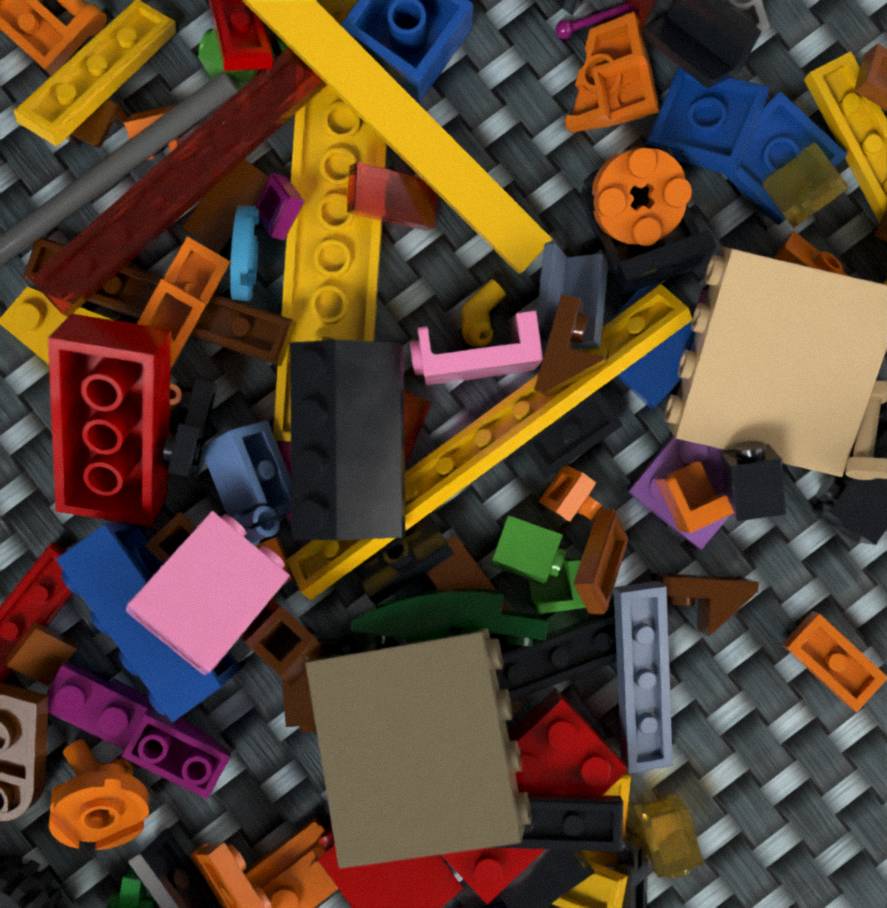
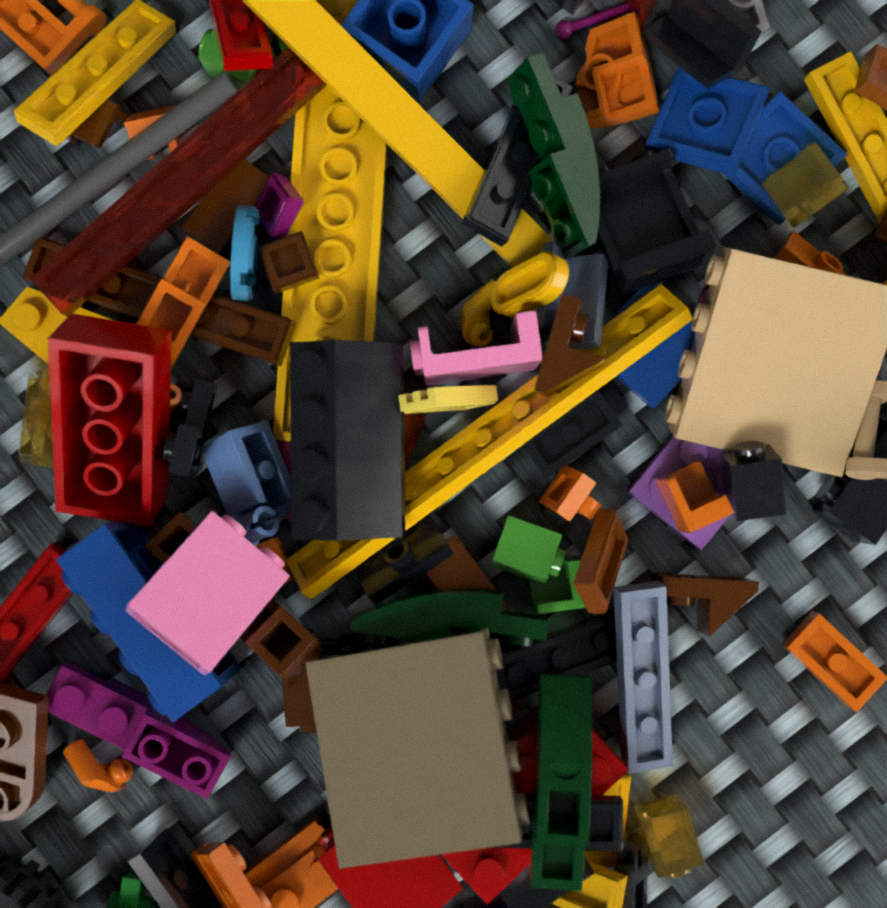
(36, 430): none -> clear yellow tile
(41, 653): dark orange tile -> none
(77, 806): orange plate -> none
(288, 262): none -> reddish brown tile
(390, 196): clear red tile -> none
(448, 399): none -> light yellow tile
(505, 179): none -> black tile
(530, 285): none -> yellow tile
(561, 782): none -> dark green slope
(568, 169): none -> dark green slope
(667, 195): orange plate -> none

